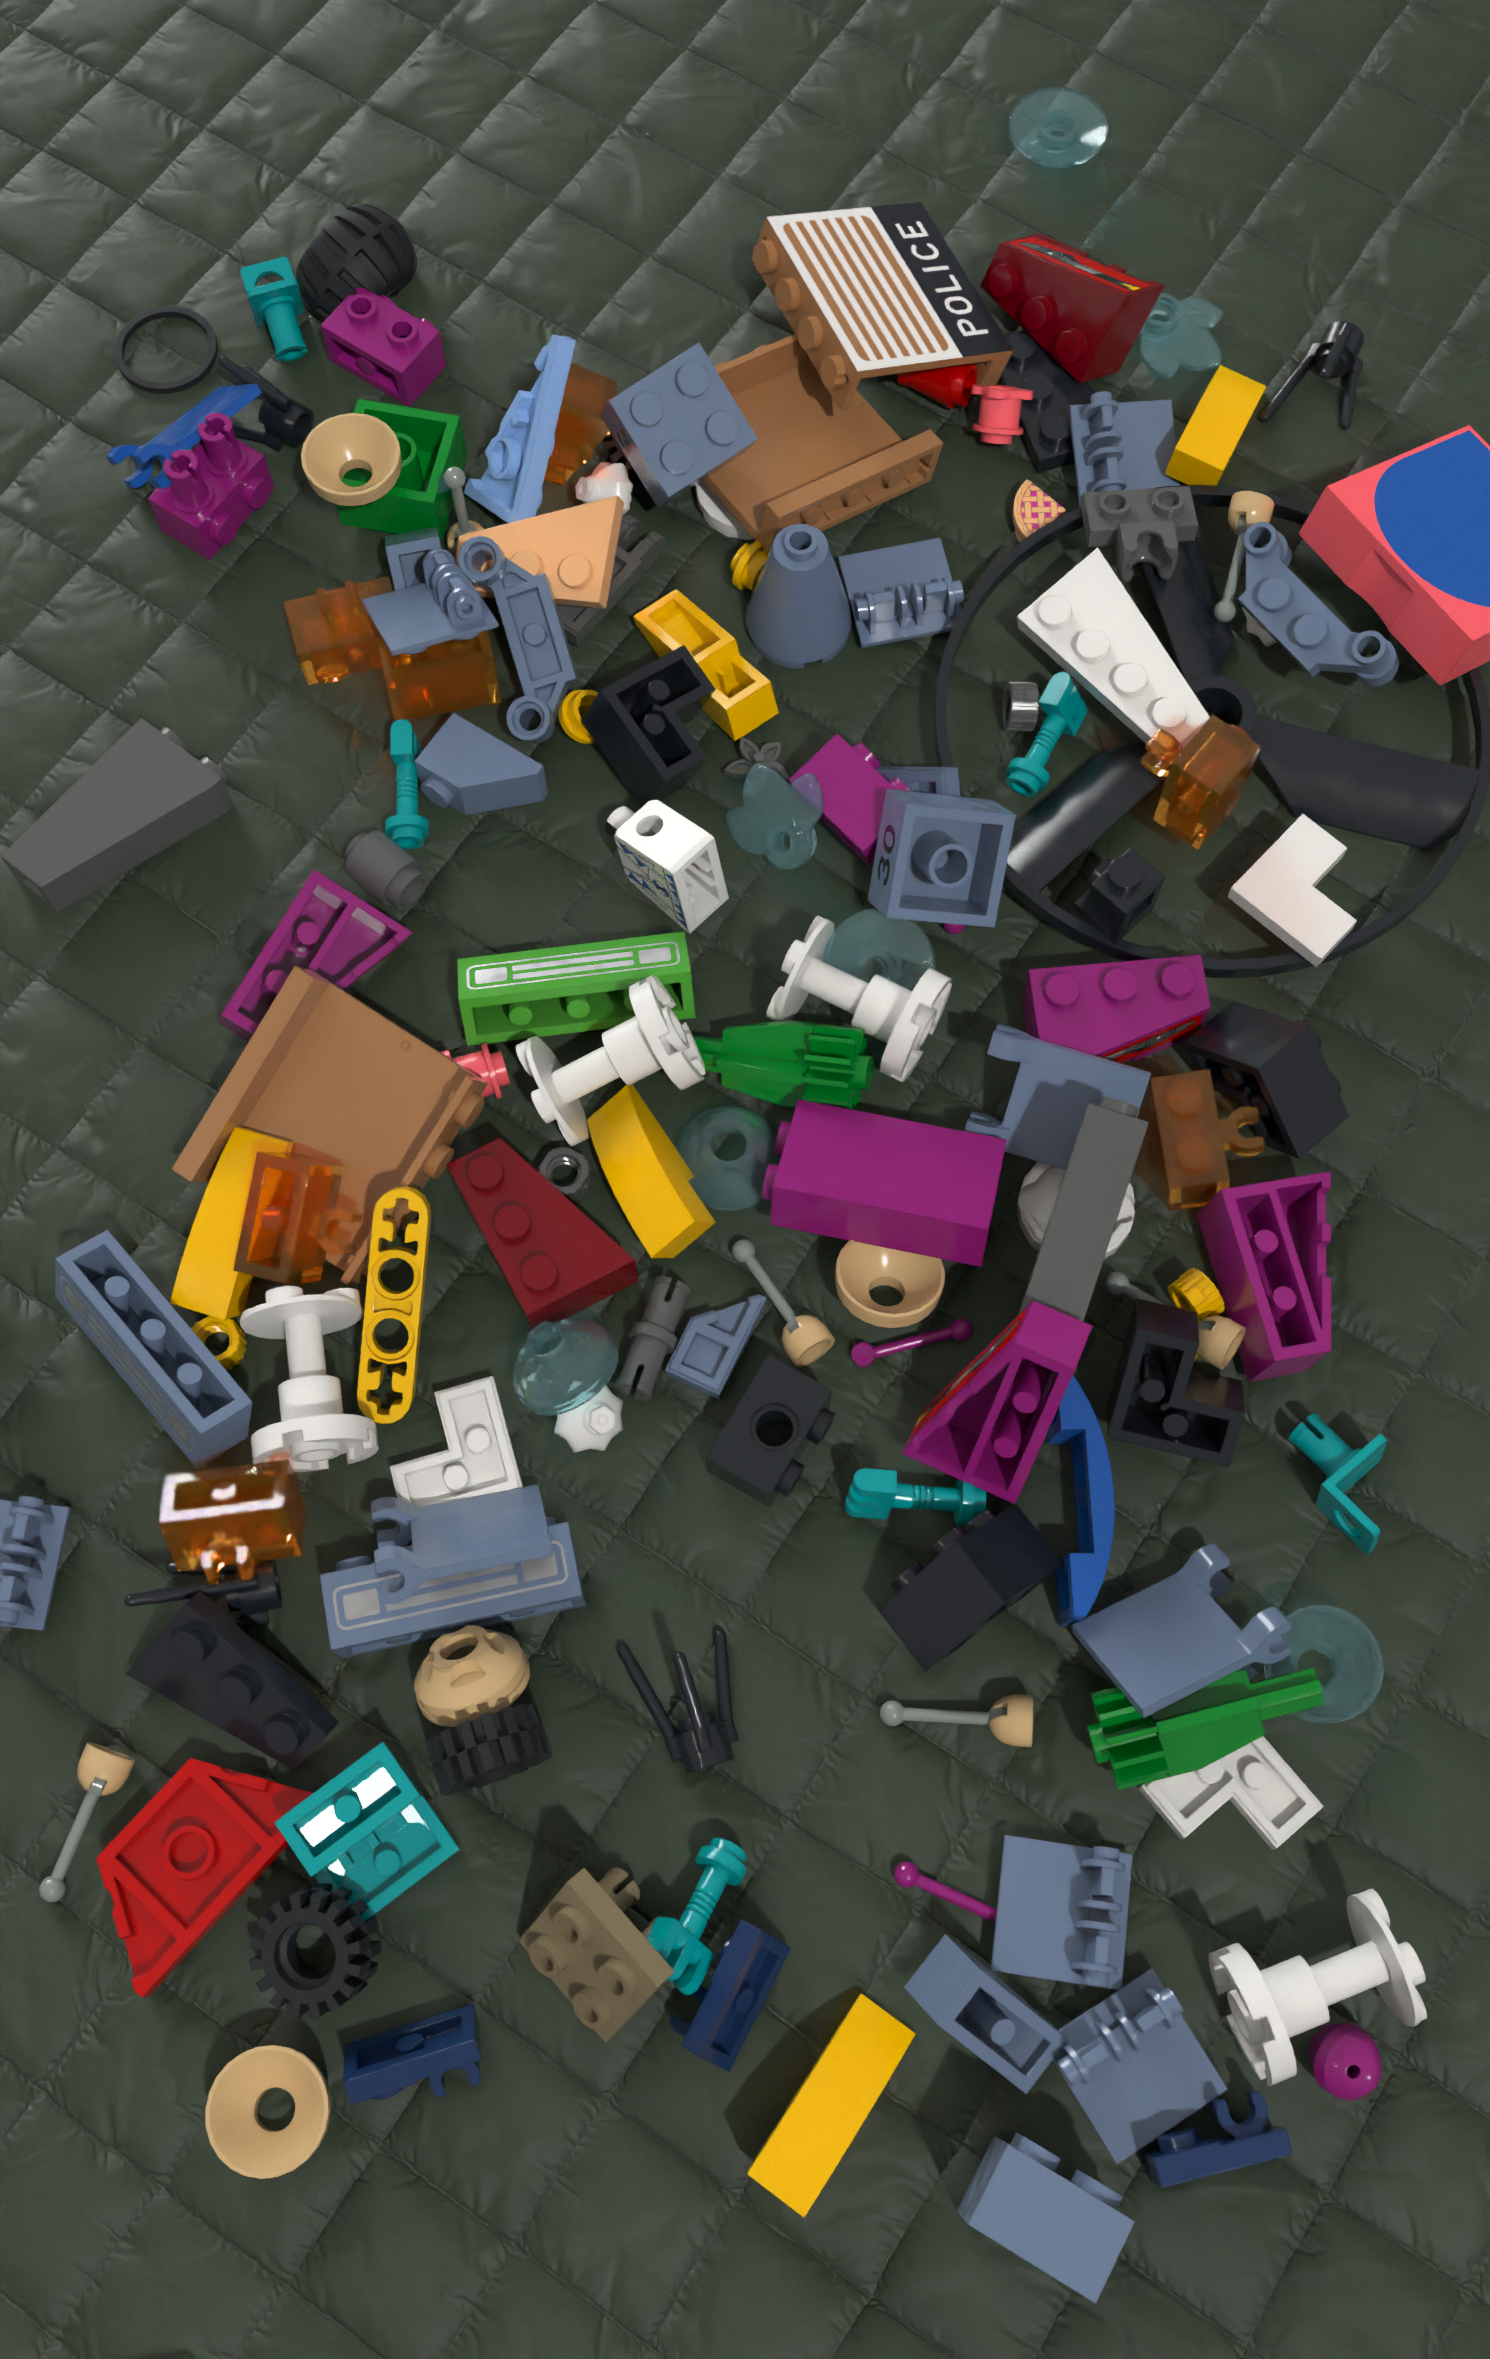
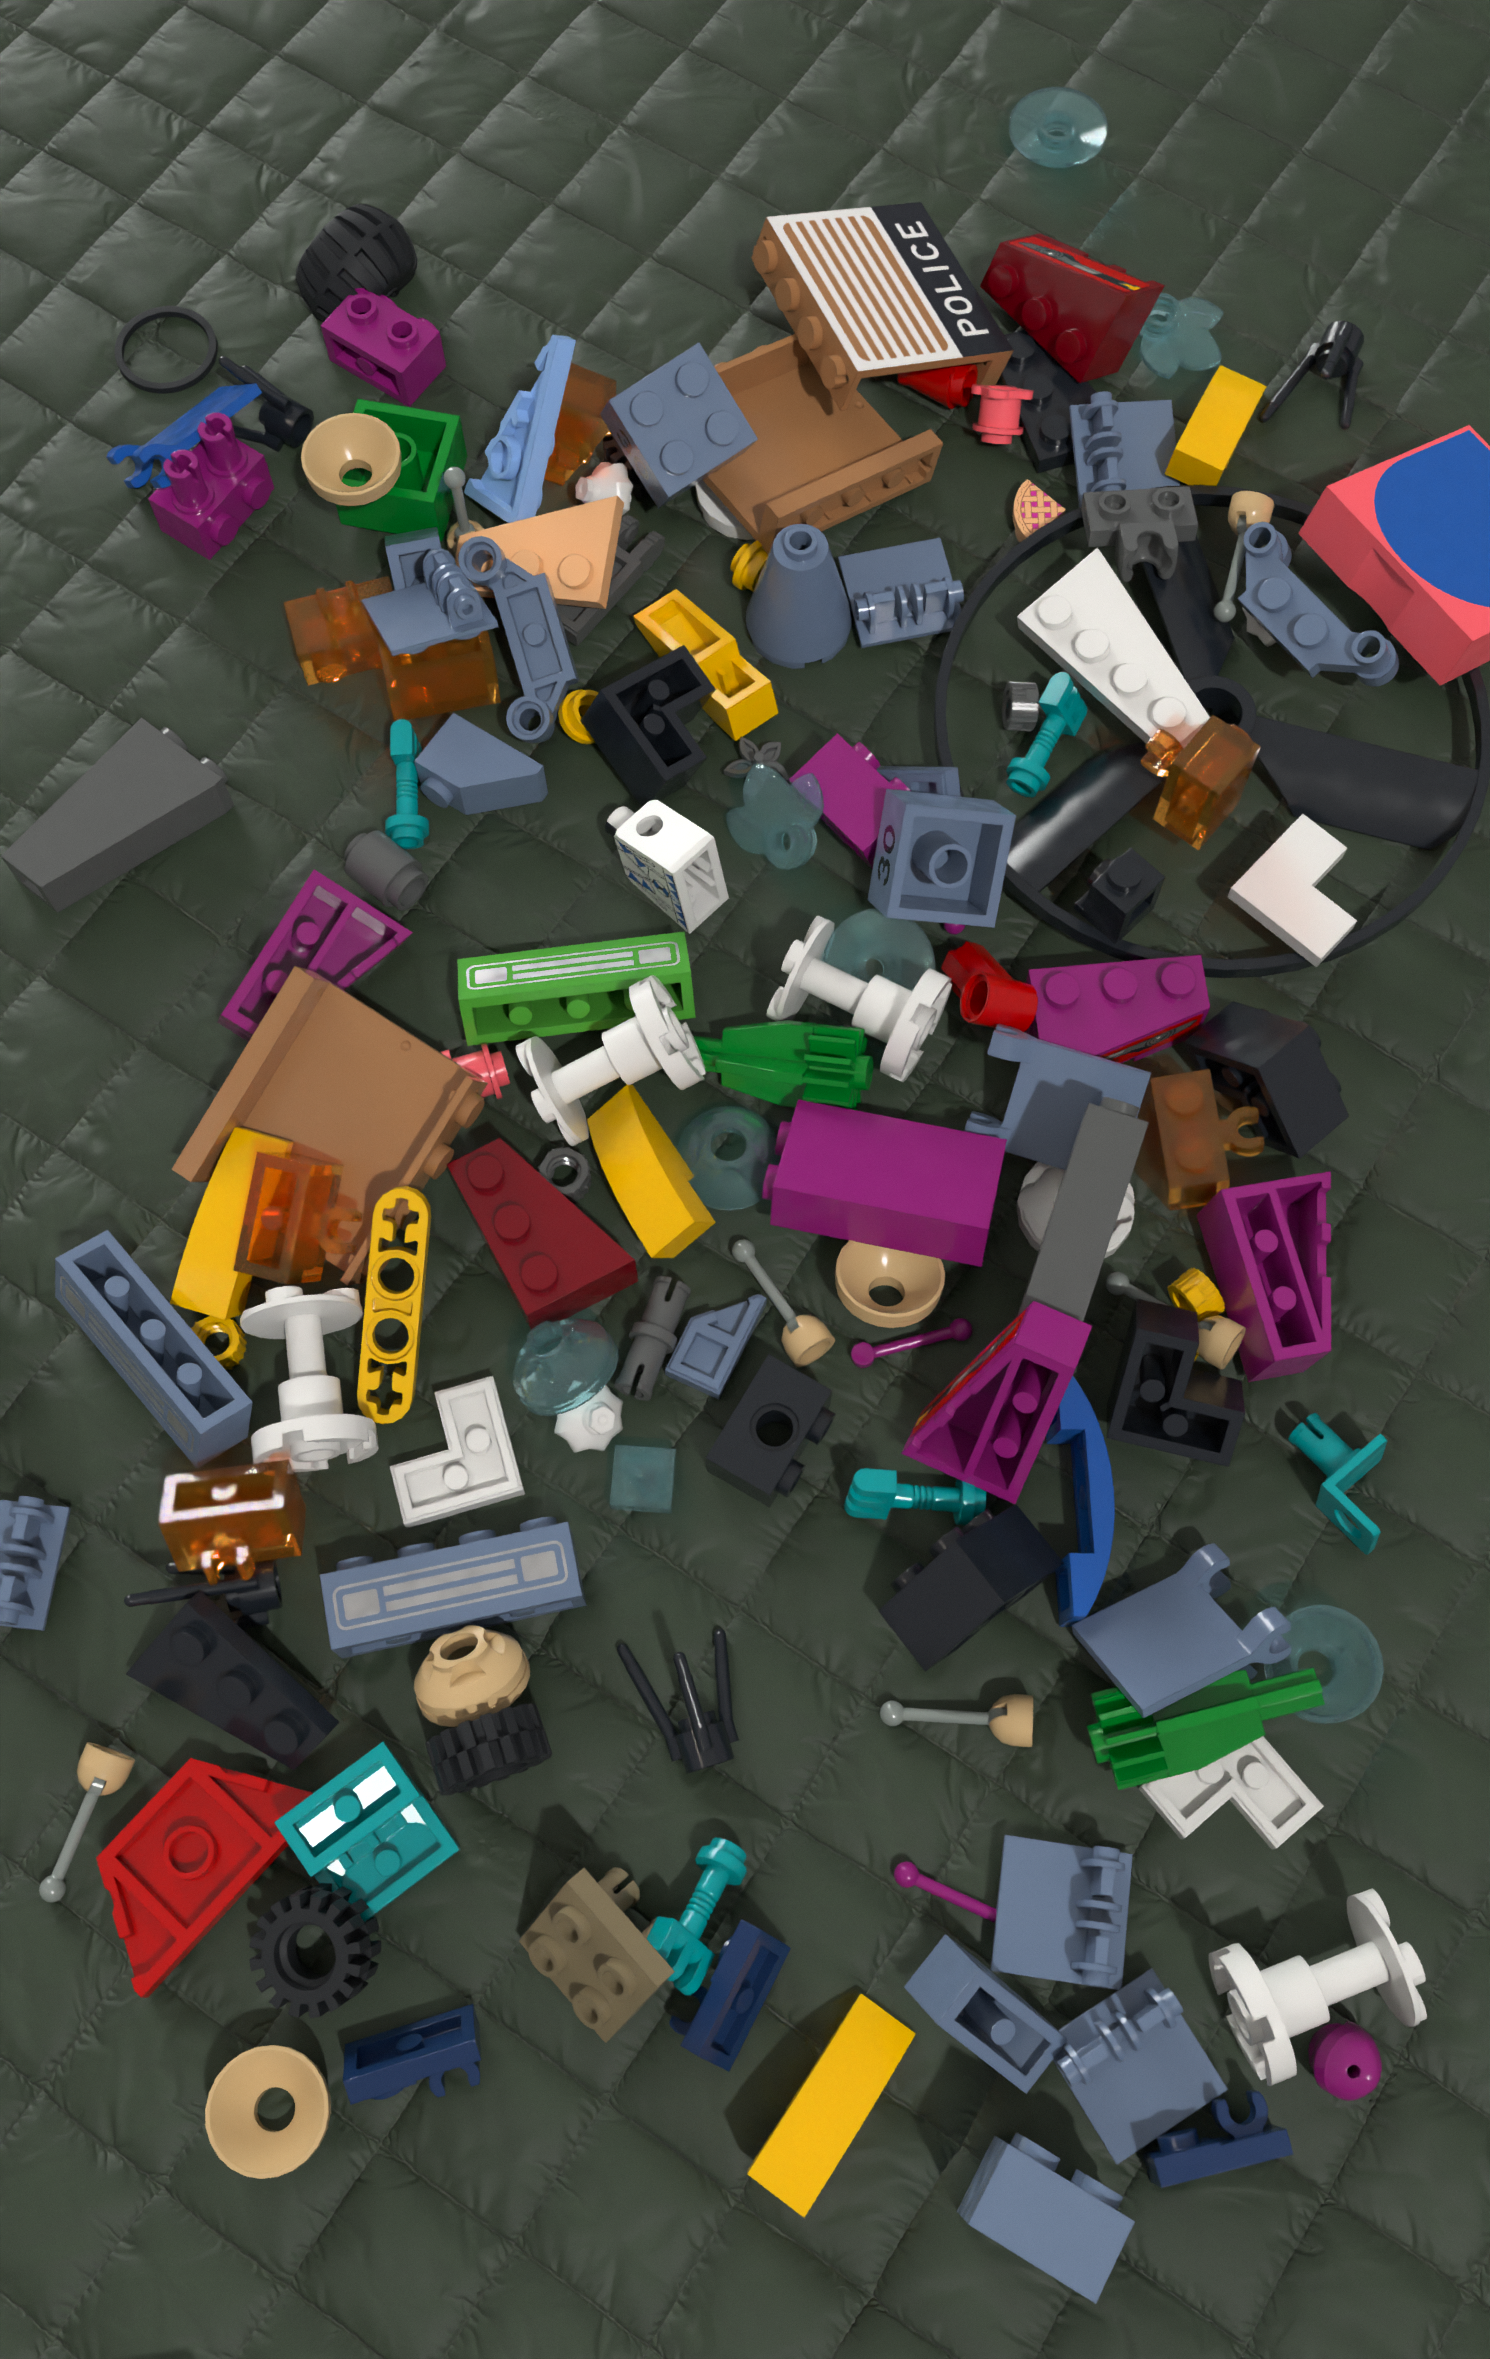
(277, 306): teal bracket -> none
(457, 1537): sand blue flag -> none
(643, 1479): none -> clear light blue tile
(987, 990): none -> red piece

